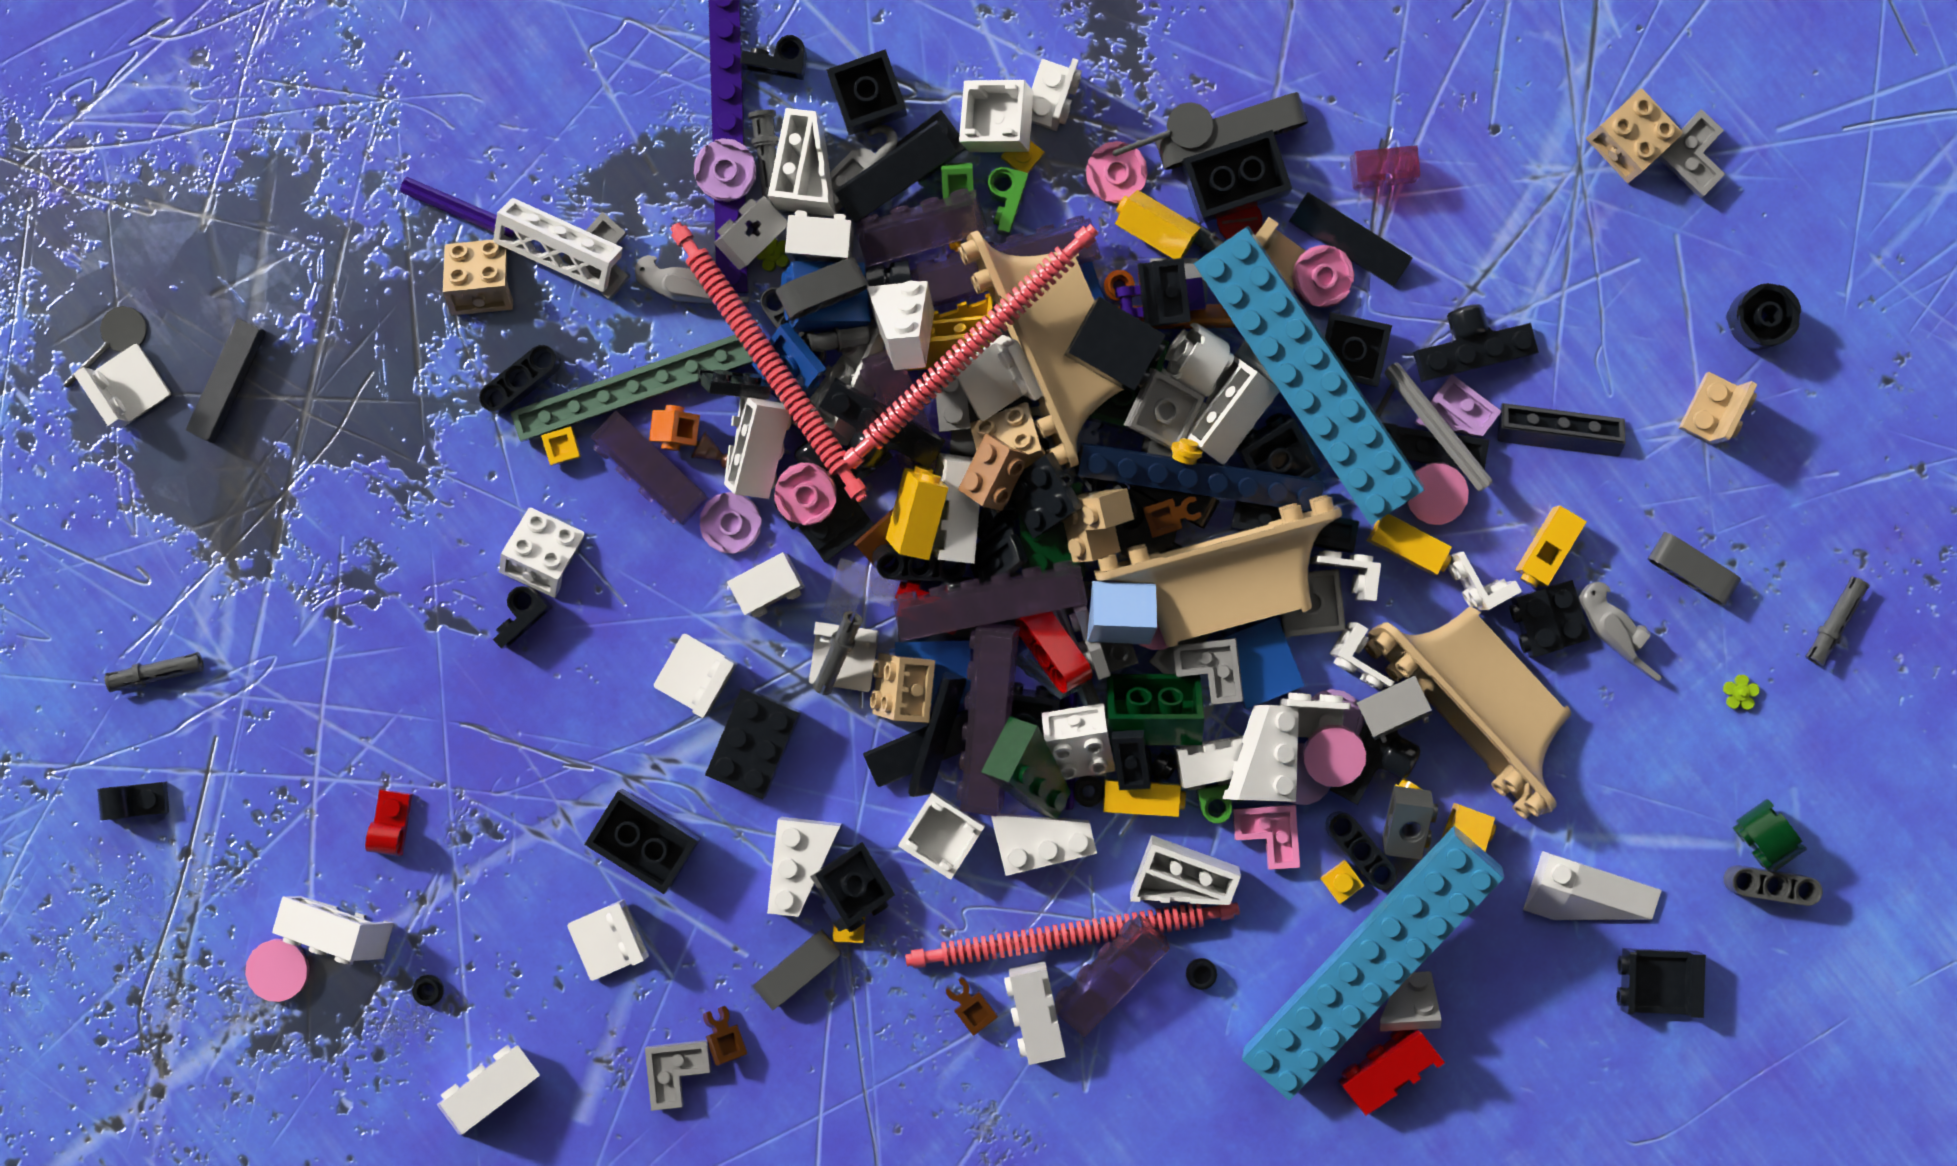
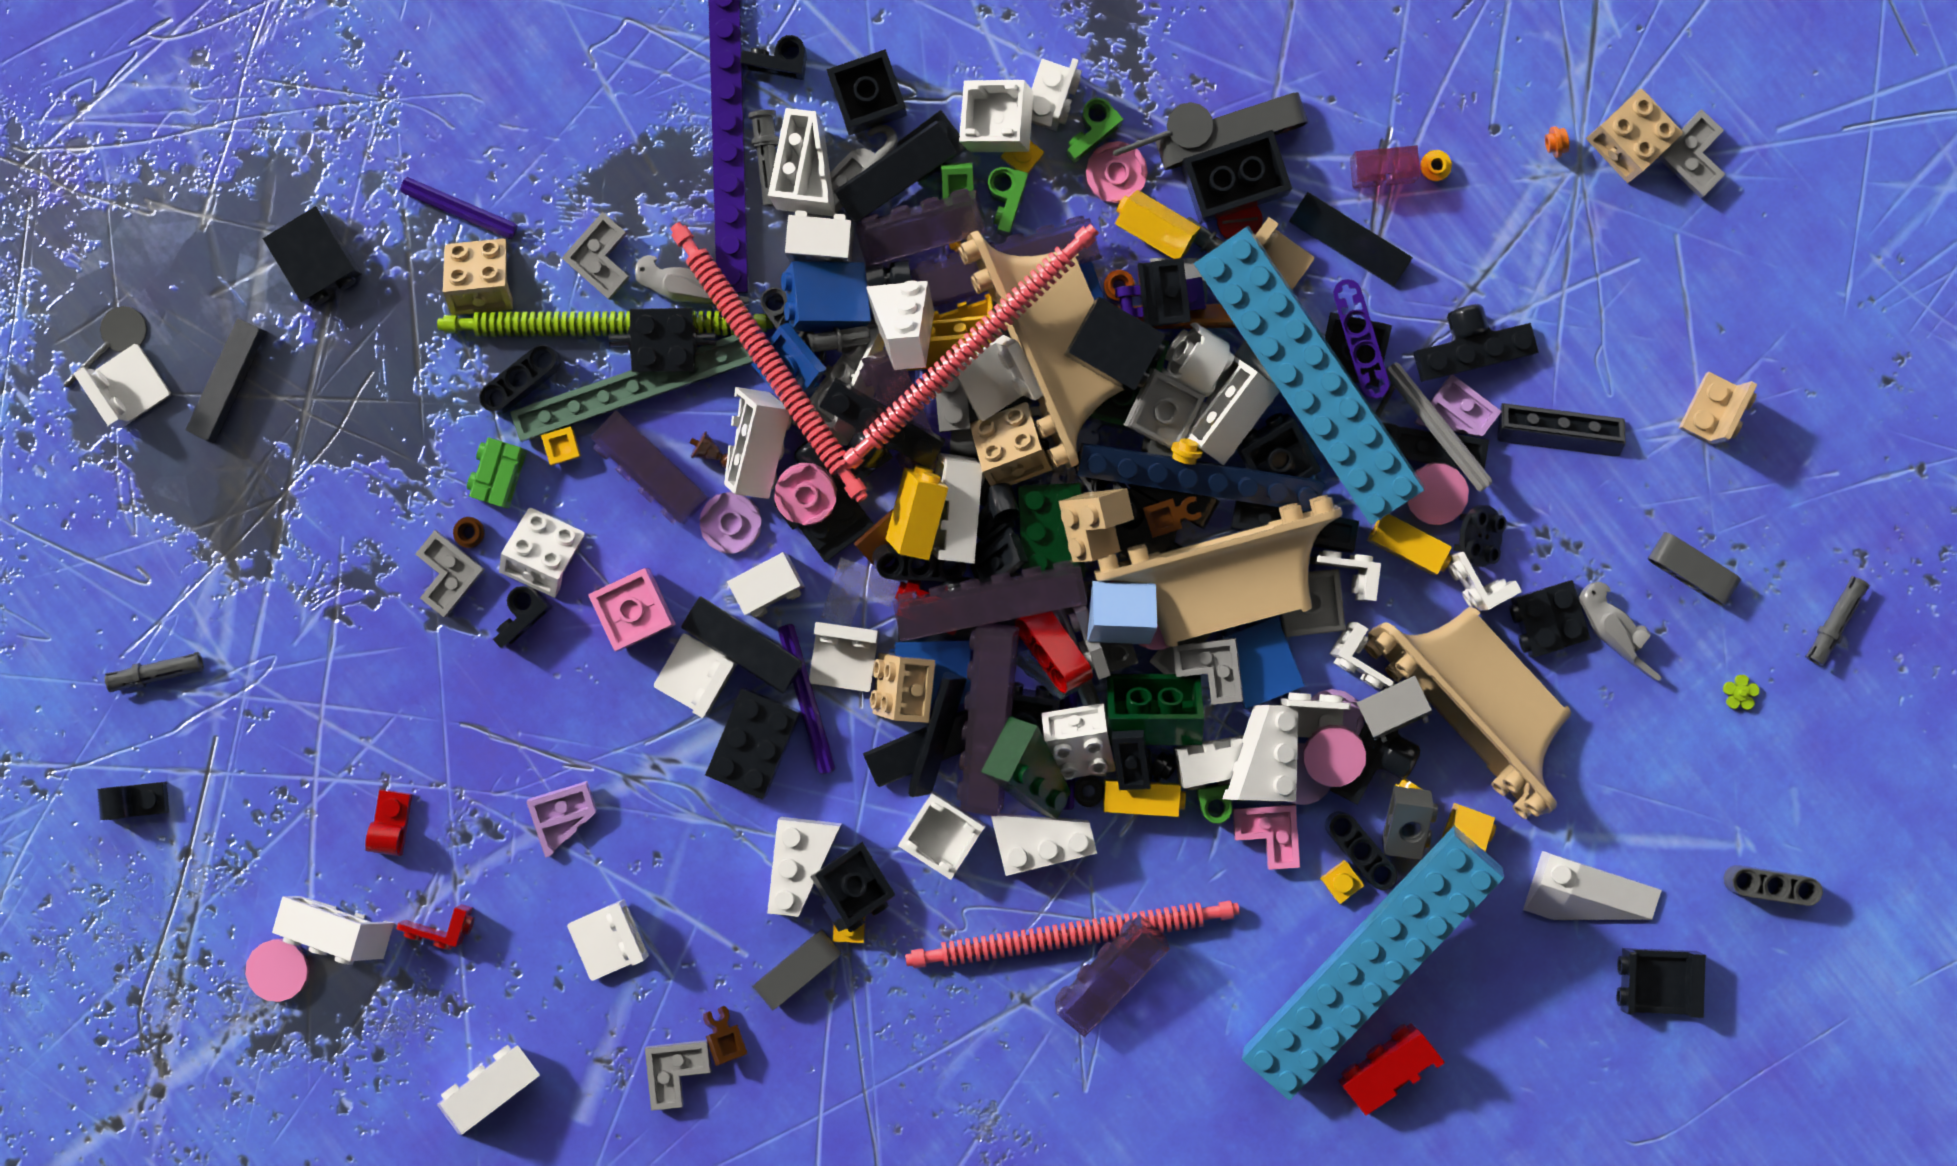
(312, 257): none -> black brick
(419, 994): black plate -> none
(455, 570): none -> light grey plate
(459, 532): none -> reddish brown plate
(460, 924): none -> red bracket
(497, 472): none -> bright green brick
(550, 325): none -> lime hose
(556, 237): white fence -> none
(560, 814): none -> lavender wing
(632, 609): none -> bright pink container
(642, 841): black brick -> none
(662, 339): none -> black plate
(674, 428): orange brick -> none
(725, 170): lavender tile -> none
(734, 383): black plate -> none
(742, 645): none -> black slope
(766, 224): light grey brick -> none
(774, 255): lime plant -> none
(808, 703): none -> dark purple axle
(822, 288): dark grey beam -> none
(841, 643): dark grey pin -> none
(974, 1009): reddish brown plate -> none
(993, 473): medium nougat bracket -> none
(1035, 1013): white wedge -> none
(1044, 496): black plate -> none
(1097, 131): none -> bright green plate
(1183, 875): white wedge -> none
(1201, 973): black plate -> none
(1323, 276): bright pink tile -> none
(1366, 337): none -> dark purple beam
(1412, 1005): light grey wing -> none
(1427, 170): none -> yellow plate
(1481, 535): none -> black plate
(1550, 547): yellow brick -> none
(1557, 141): none -> orange plate
(1770, 835): dark green brick -> none
(1781, 321): black brick -> none

